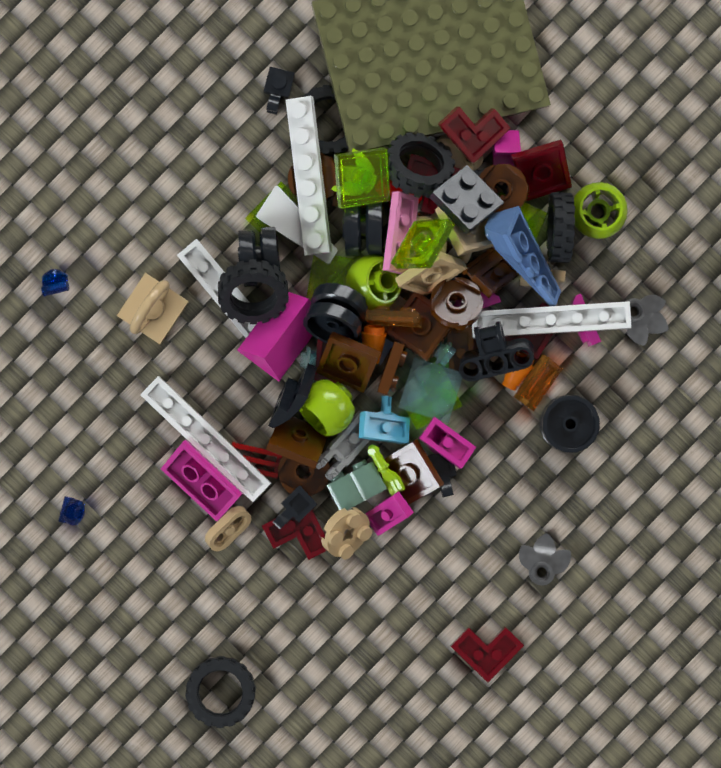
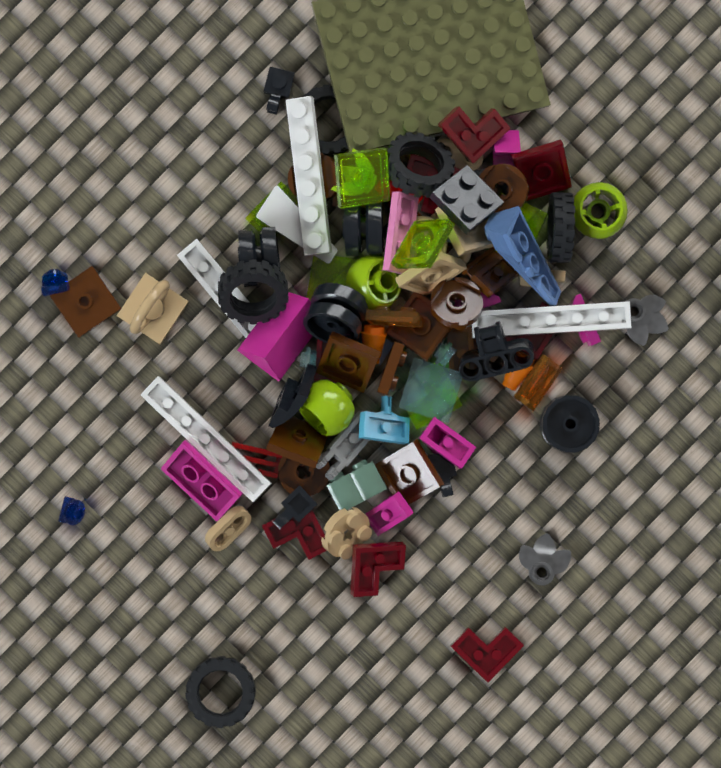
(86, 302): none -> reddish brown plate
(369, 561): none -> dark red plate
(390, 478): lime piece -> none

